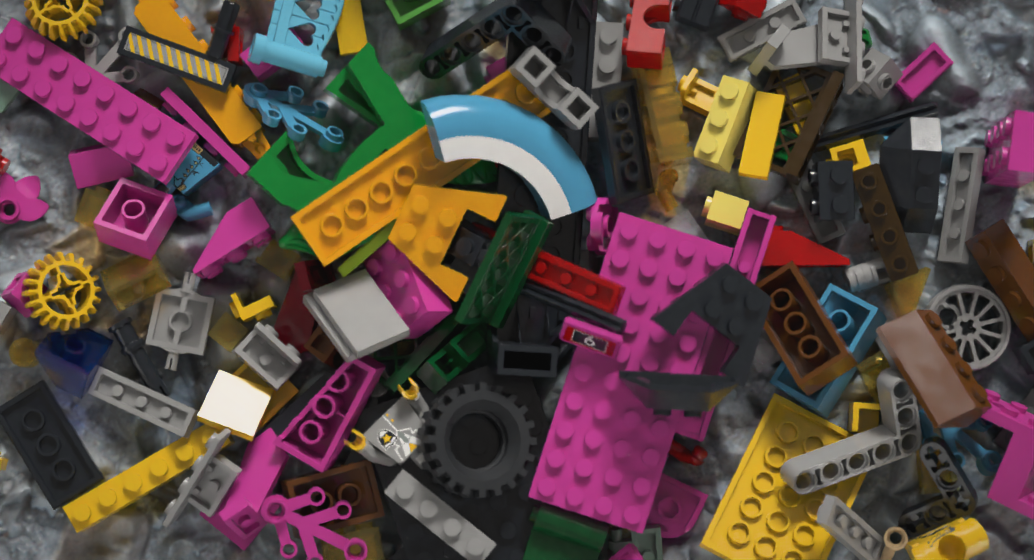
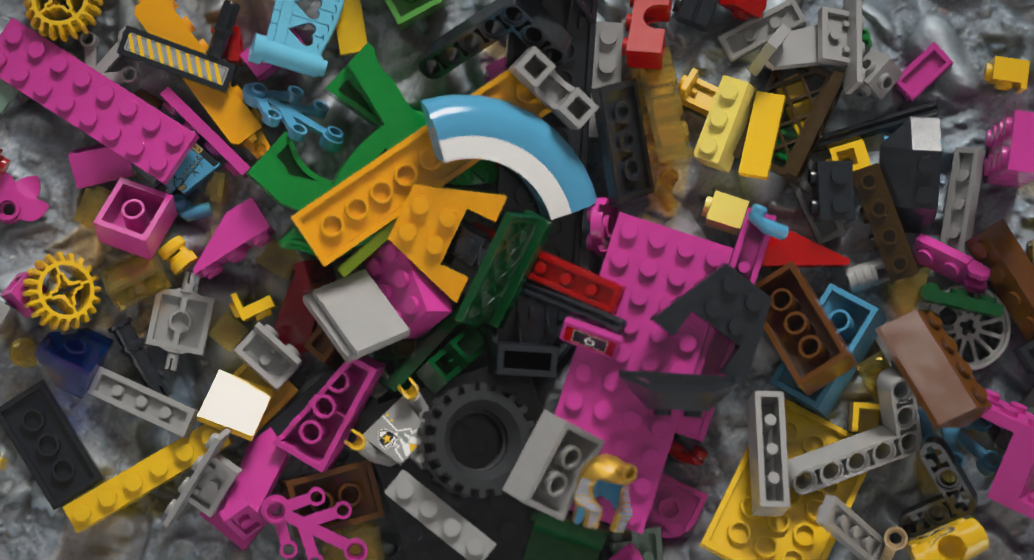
(177, 255): none -> yellow wheel
(217, 188): none -> clear yellow plate
(551, 465): none -> light grey slope
(605, 477): none -> pearl gold piece
(765, 225): none -> dark azure arm
(768, 453): none -> light grey brick
(951, 263): none -> dark pink hinge
(958, 300): none -> dark green plate
(1007, 73): none -> yellow brick

